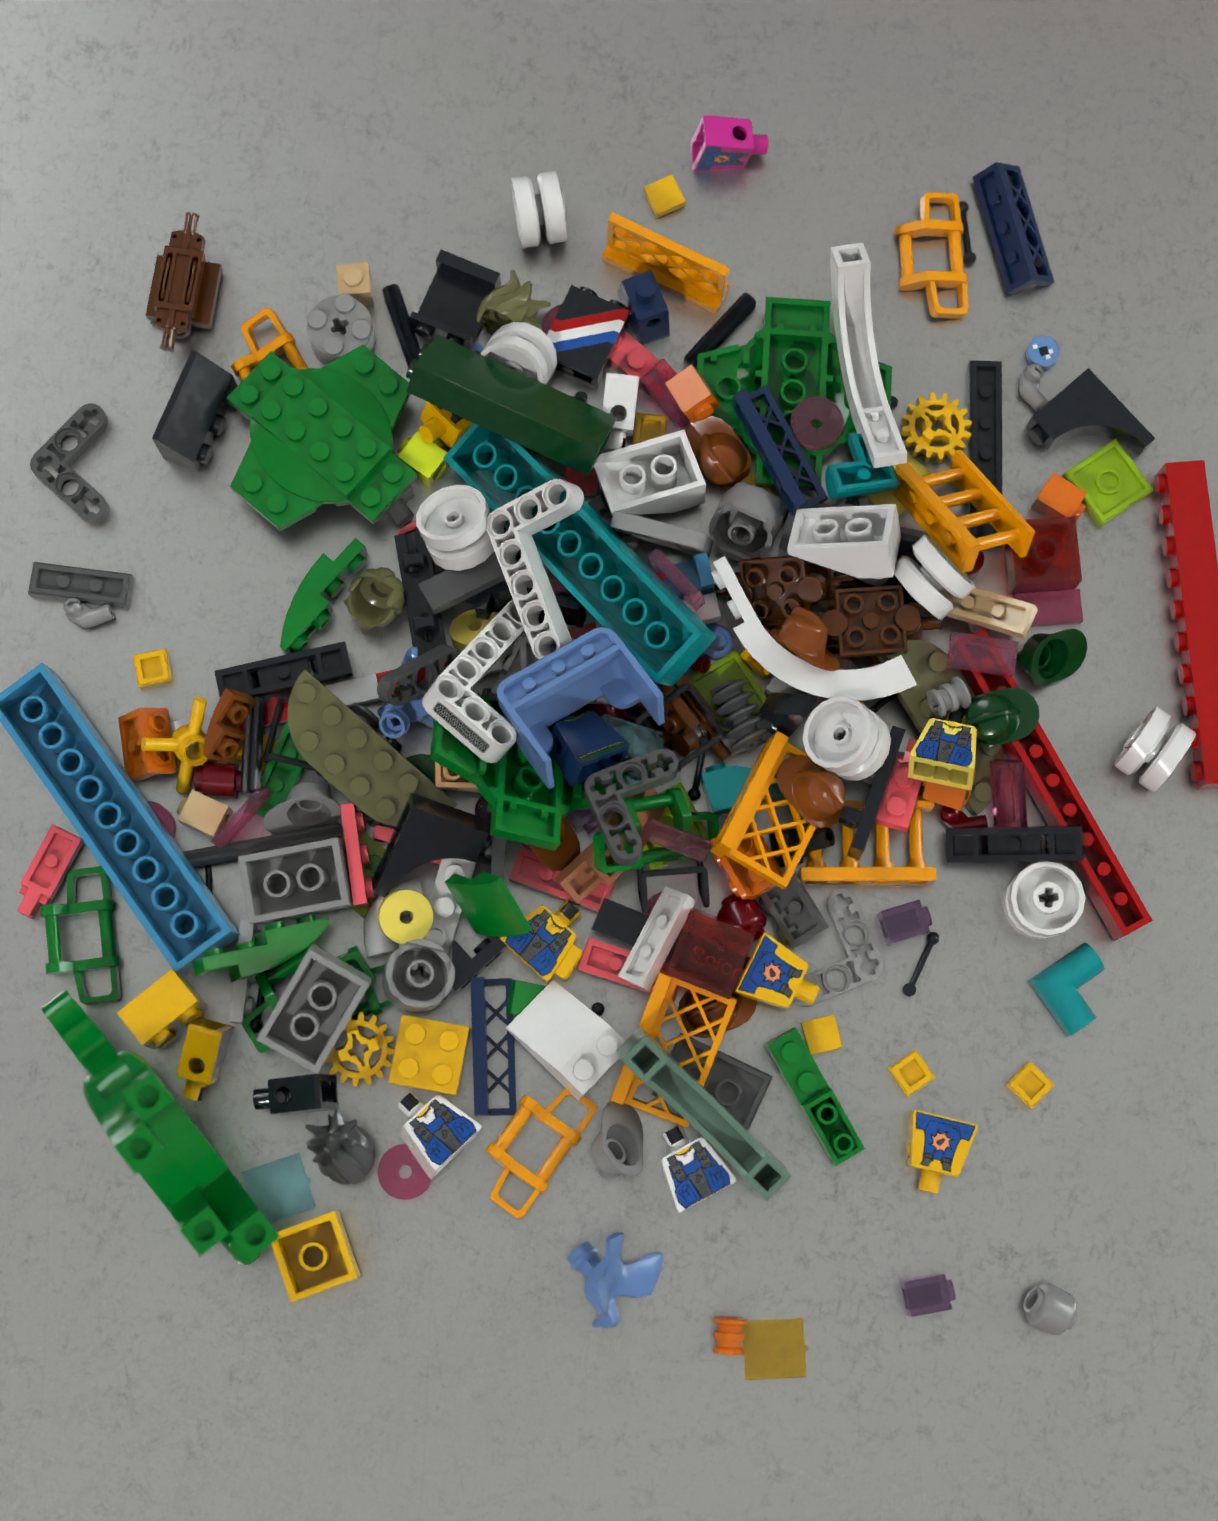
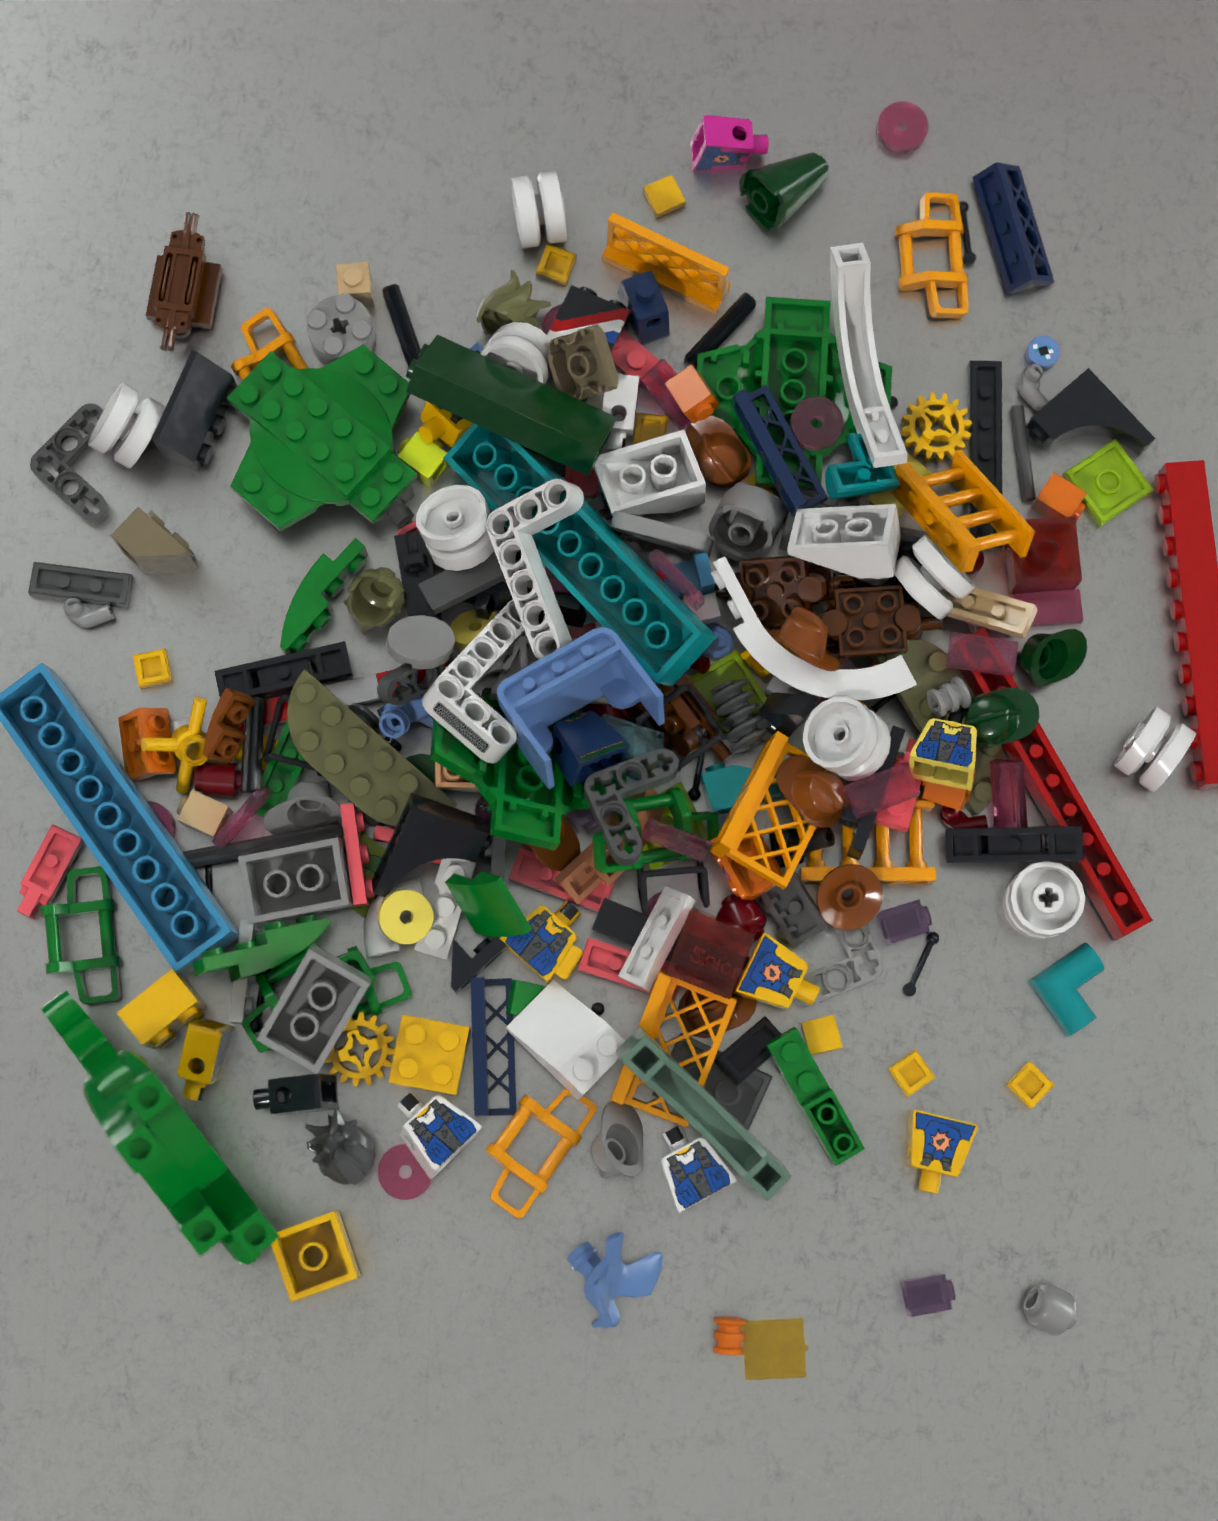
(130, 427): none -> white wheel
(151, 546): none -> dark tan slope
(280, 1187): clear light blue piece -> none
(420, 641): none -> light grey tile
(434, 966): light grey brick -> none
(454, 300): black panel -> none
(556, 265): none -> yellow tile
(582, 363): none -> dark tan slope
(748, 1051): none -> black tile
(782, 188): none -> dark green cone
(858, 907): none -> dark orange dish
(881, 790): none -> clear pink tile
(902, 114): none -> clear pink piece
(1023, 453): none -> dark grey bar

